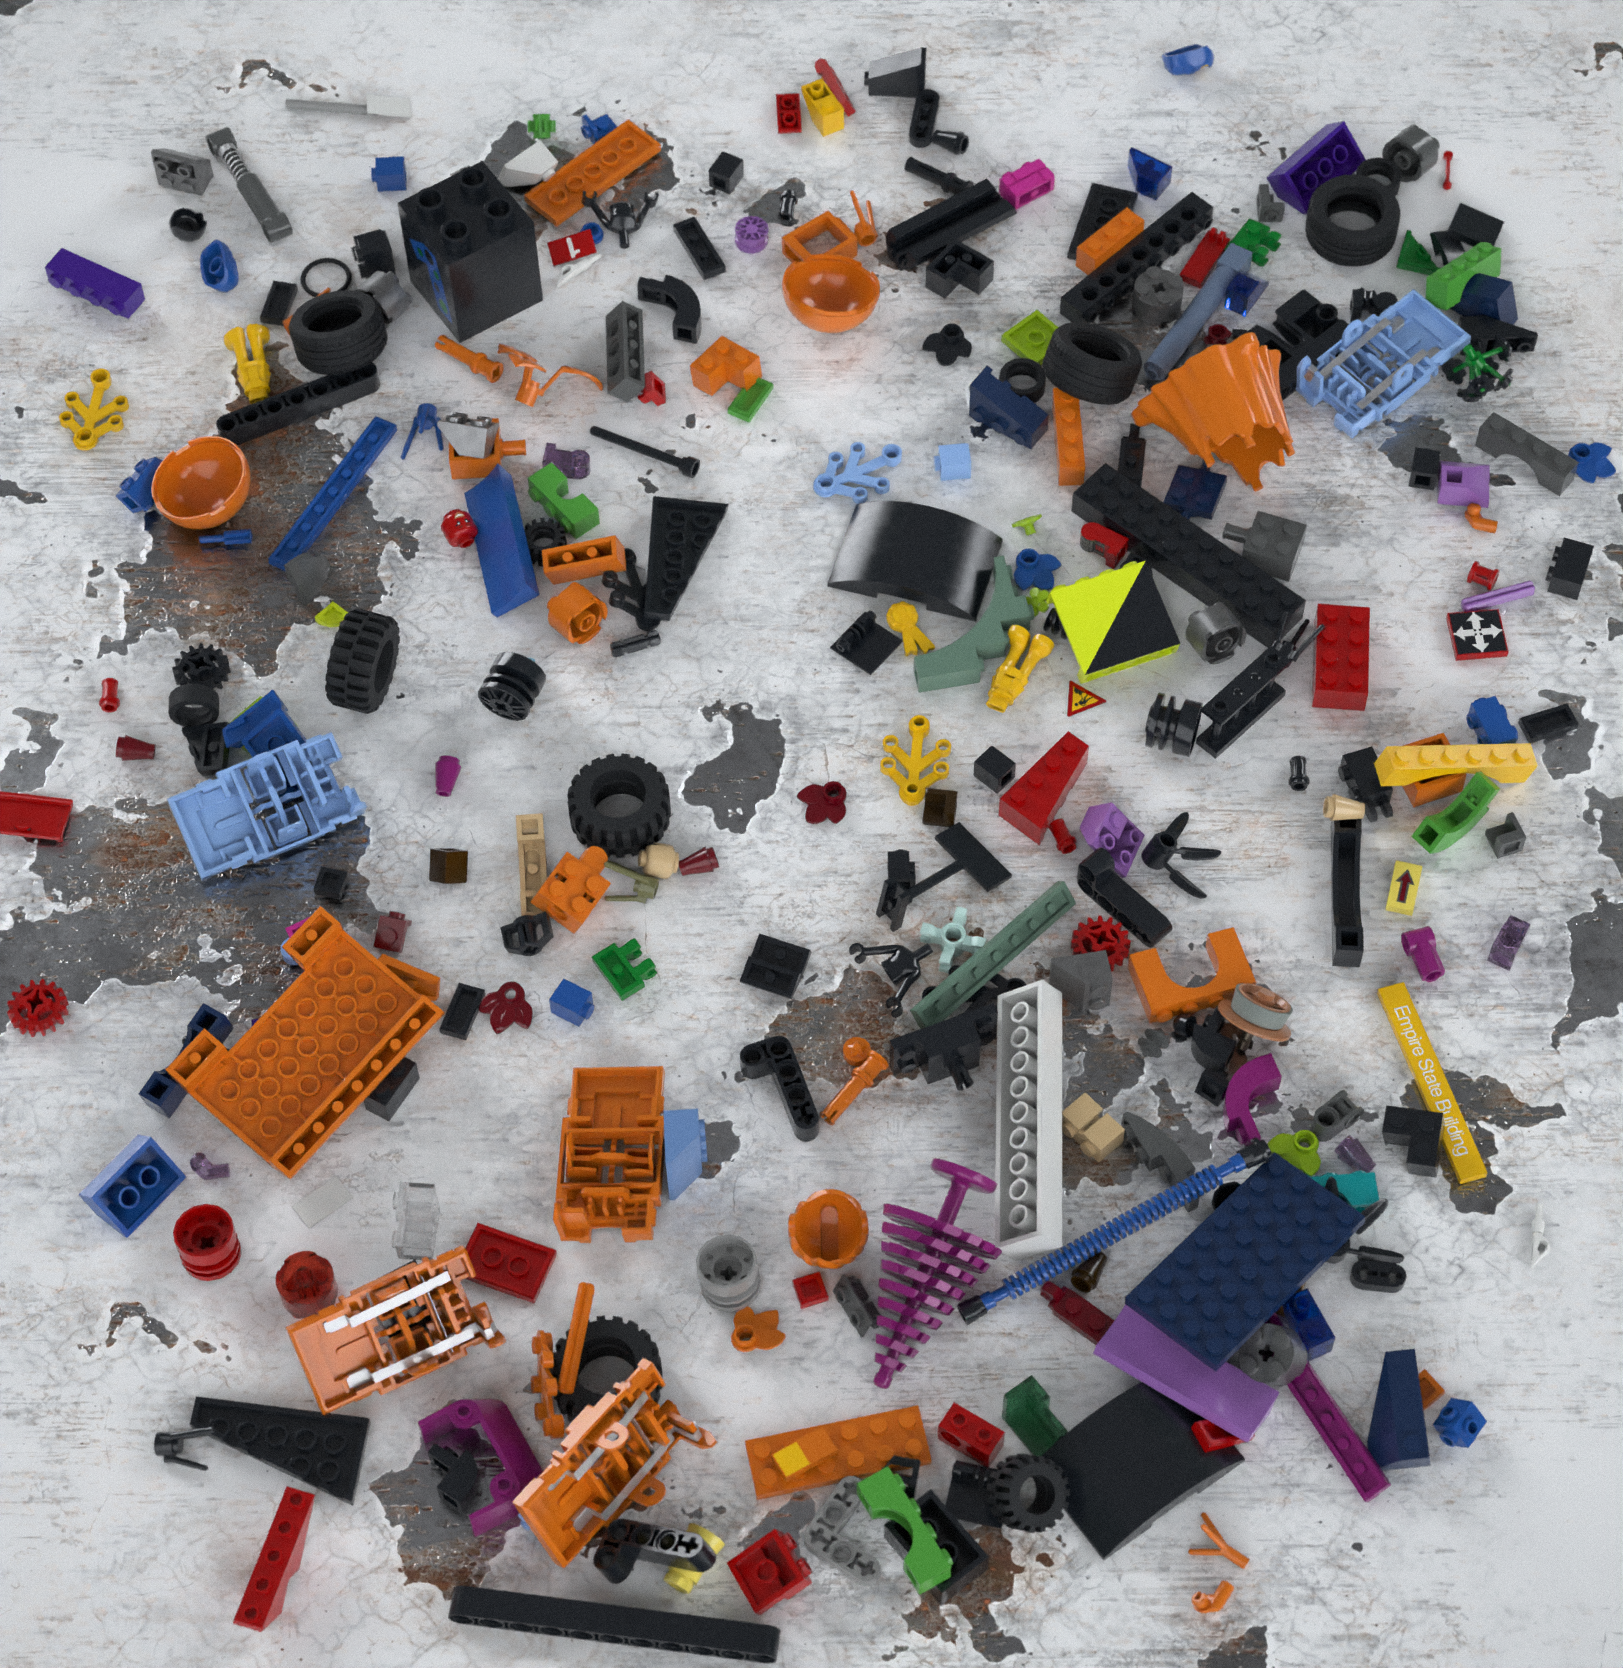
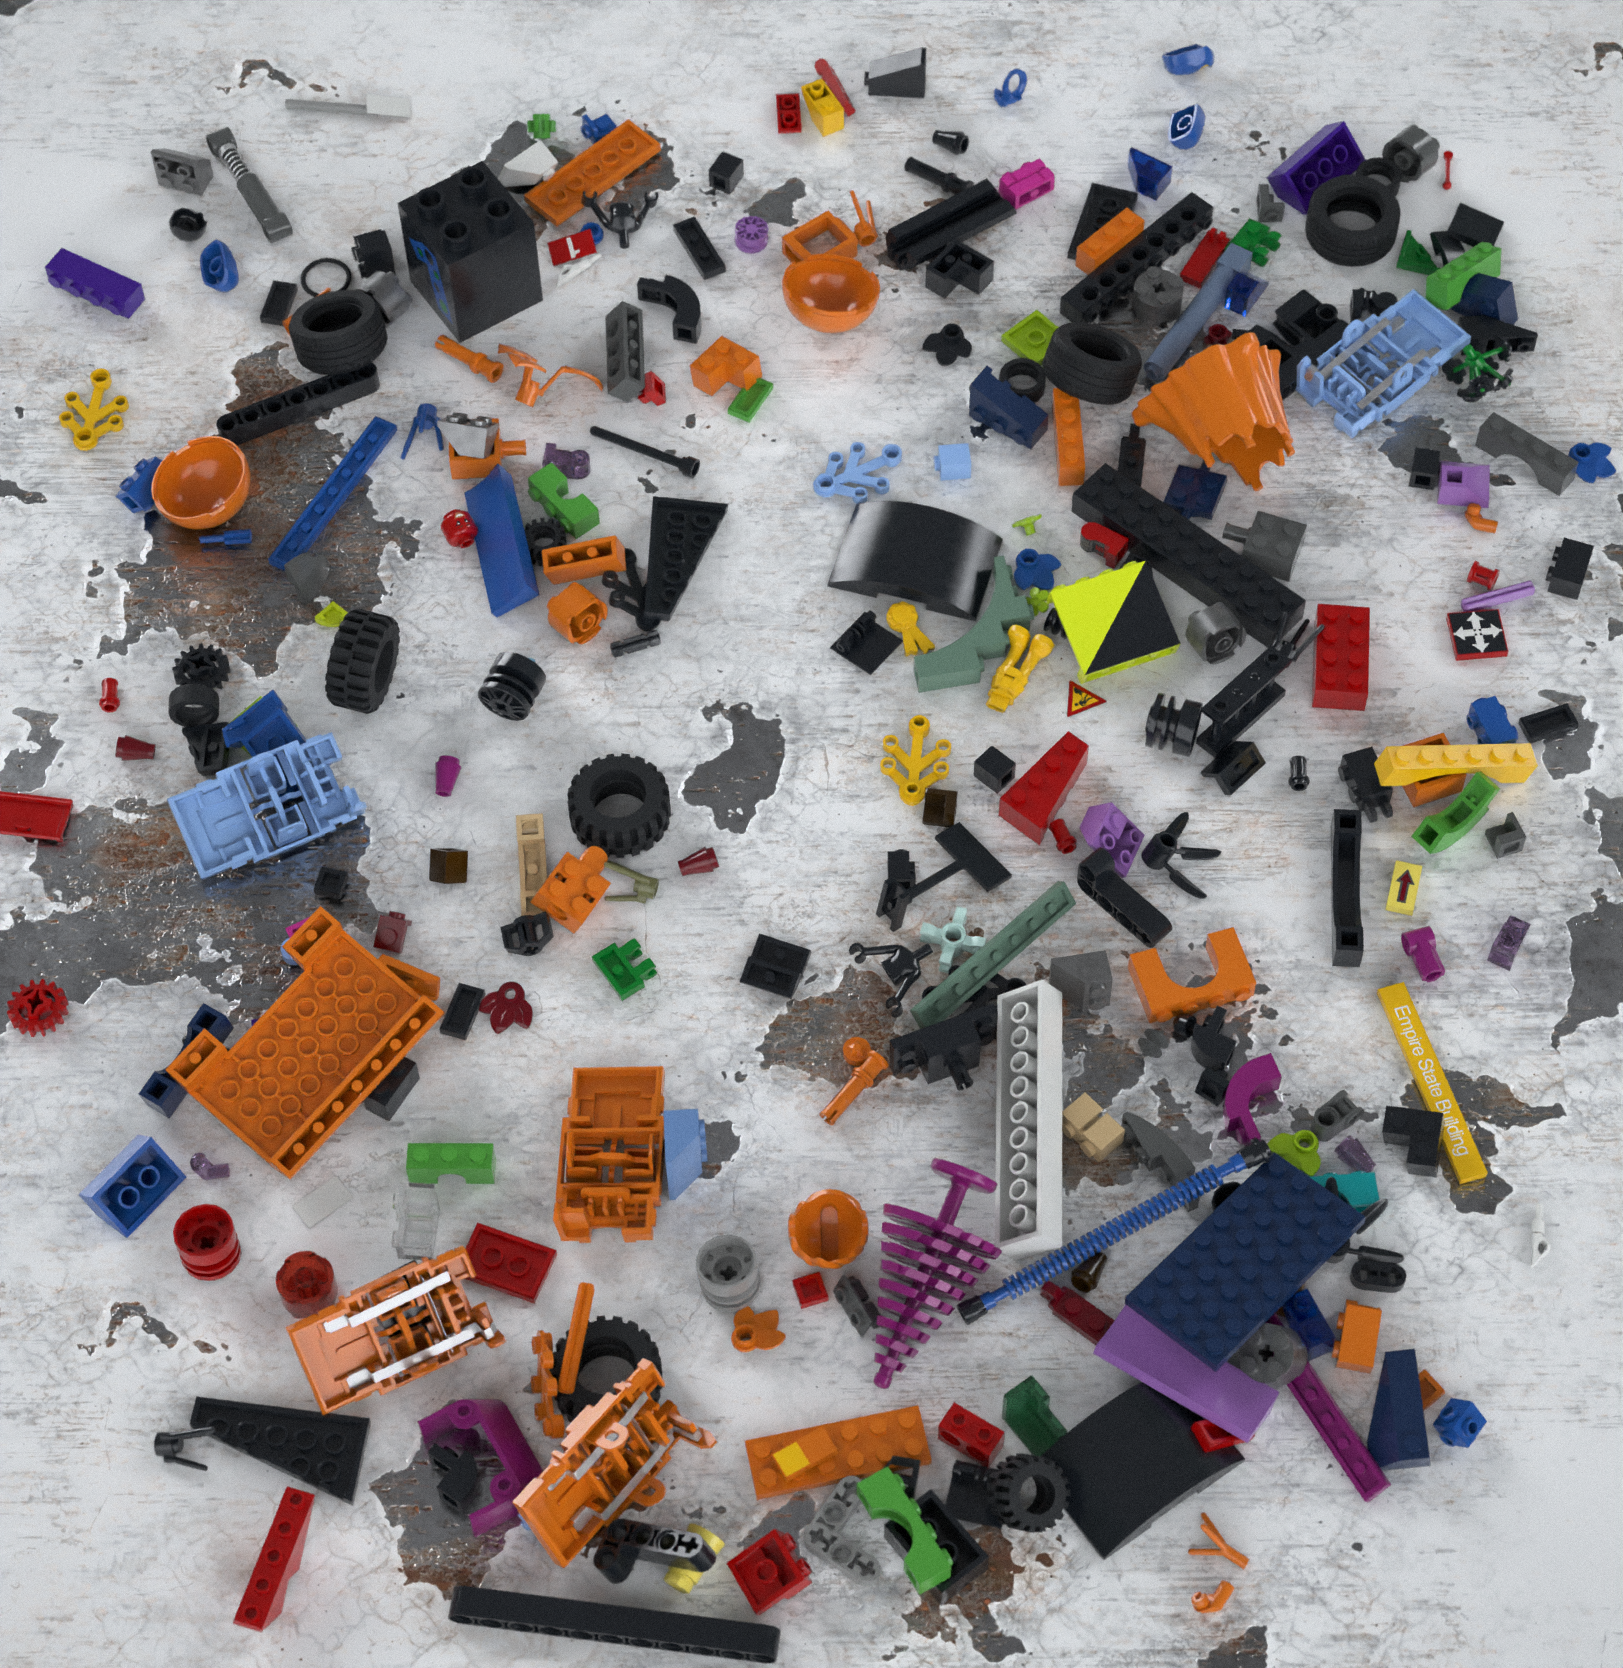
(253, 374): yellow piece -> none
(389, 174): blue brick -> none
(470, 1160): none -> bright green arch
(571, 1003): blue brick -> none
(658, 860): tan head -> none
(787, 1088): black beam -> none
(788, 201): black pin -> none
(821, 804): dark red plate -> none
(924, 118): black plate -> none
(1007, 97): none -> blue piece
(1102, 936): red gear -> none
(1186, 127): none -> blue piece
(1234, 766): none -> black panel
(1257, 1013): piece -> none
(1342, 808): tan cone -> none
(1358, 1337): none -> orange hinge

